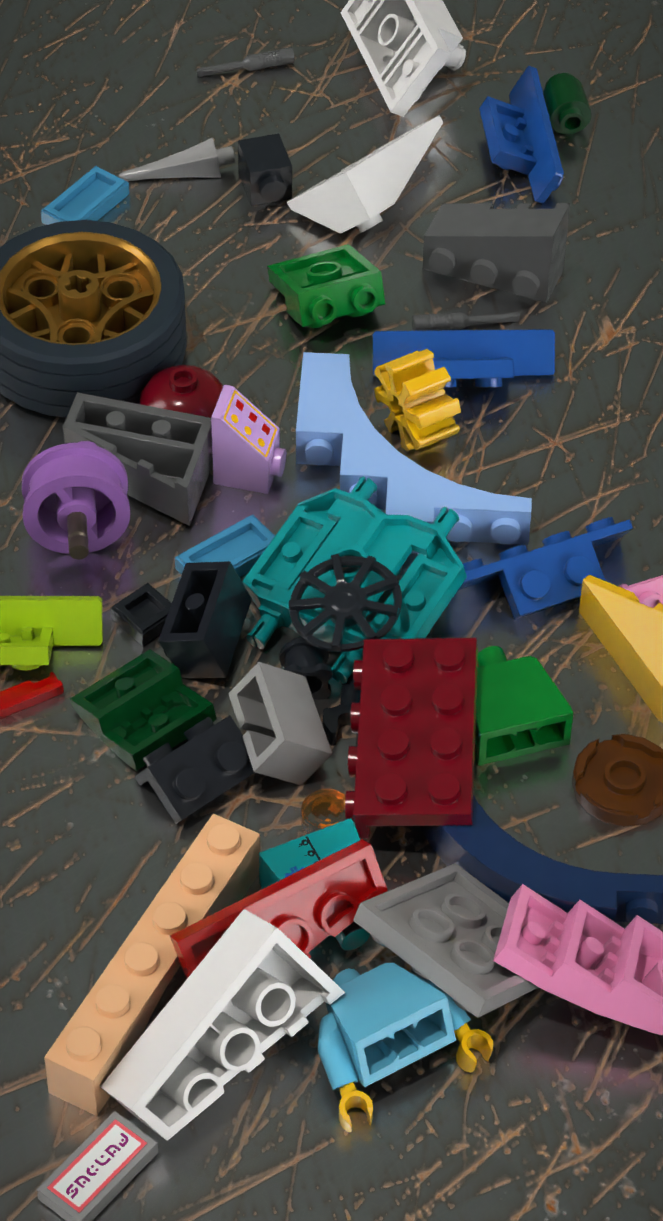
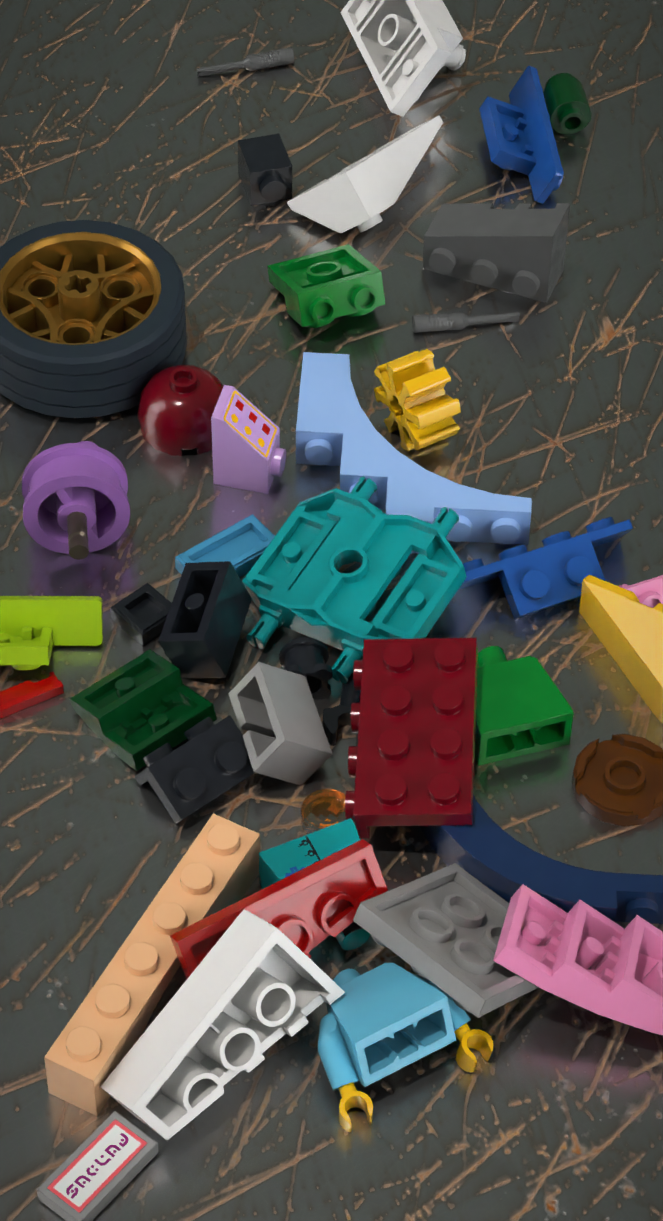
(87, 198): dark azure tile -> none
(160, 449): dark grey wedge -> none
(196, 161): light grey piece -> none
(345, 602): black wheel -> none
(473, 353): blue bracket -> none

